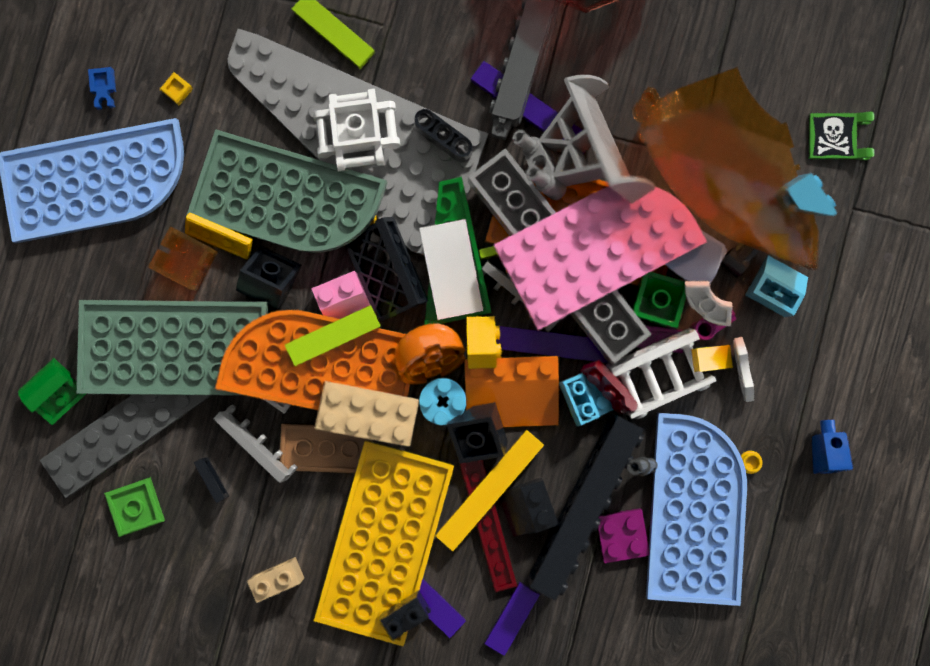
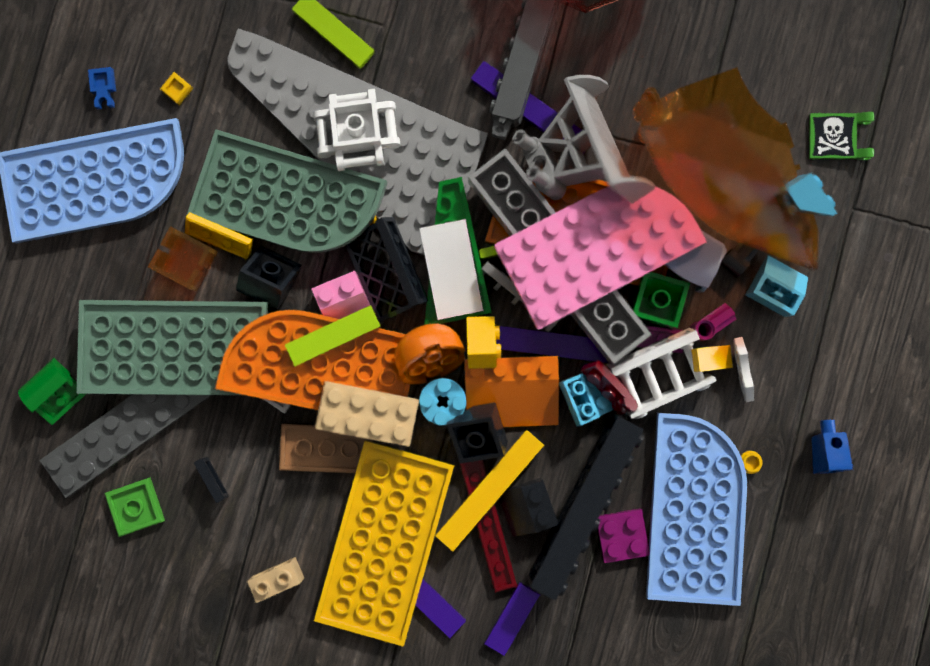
(253, 445): light grey hinge -> none
(405, 615): black hips -> none
(438, 125): black beam -> none
(642, 466): dark grey pin -> none
(707, 304): white tile -> none

